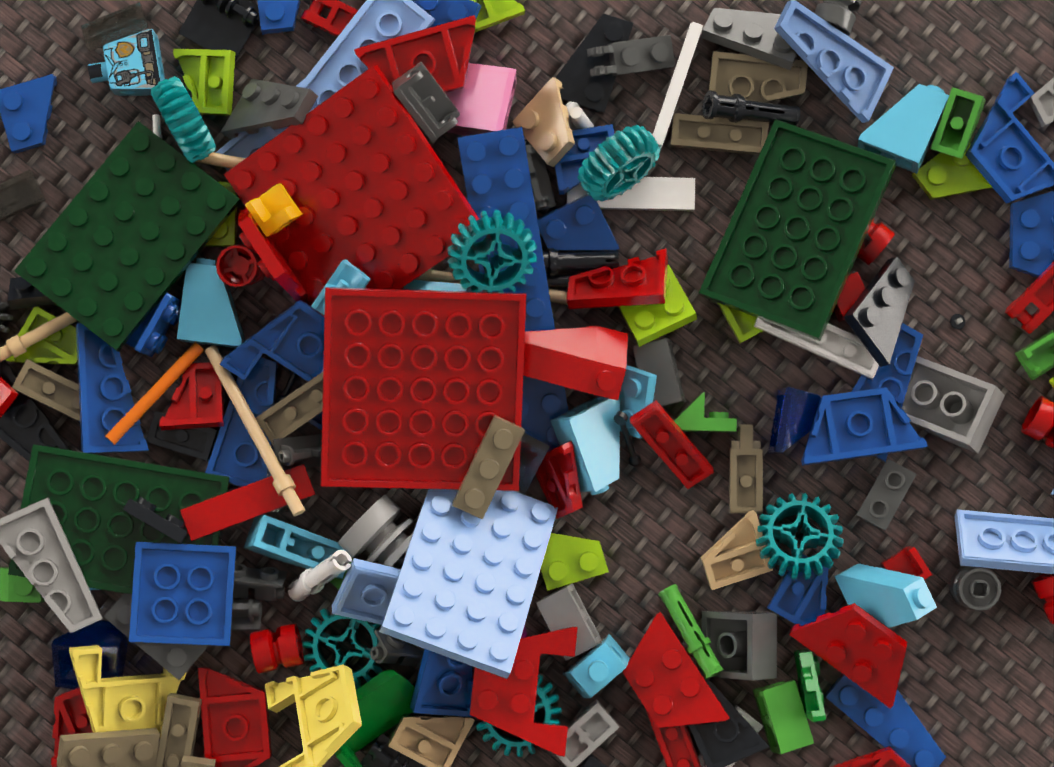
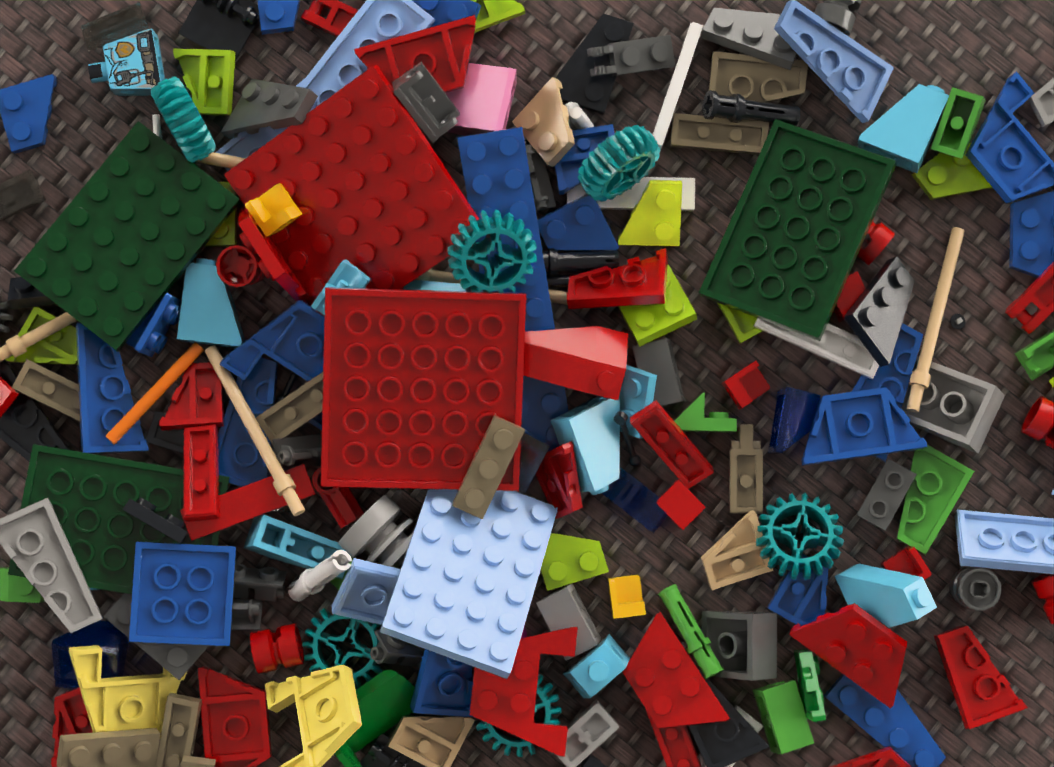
(201, 473): none -> red tile
(339, 501): none -> red piece
(626, 596): none -> yellow panel
(636, 500): none -> clear blue slope
(656, 216): none -> neon yellow wing
(680, 505): none -> red panel
(746, 385): none -> red panel
(920, 377): none -> tan bar
(930, 497): none -> bright green wing
(974, 680): none -> red wing

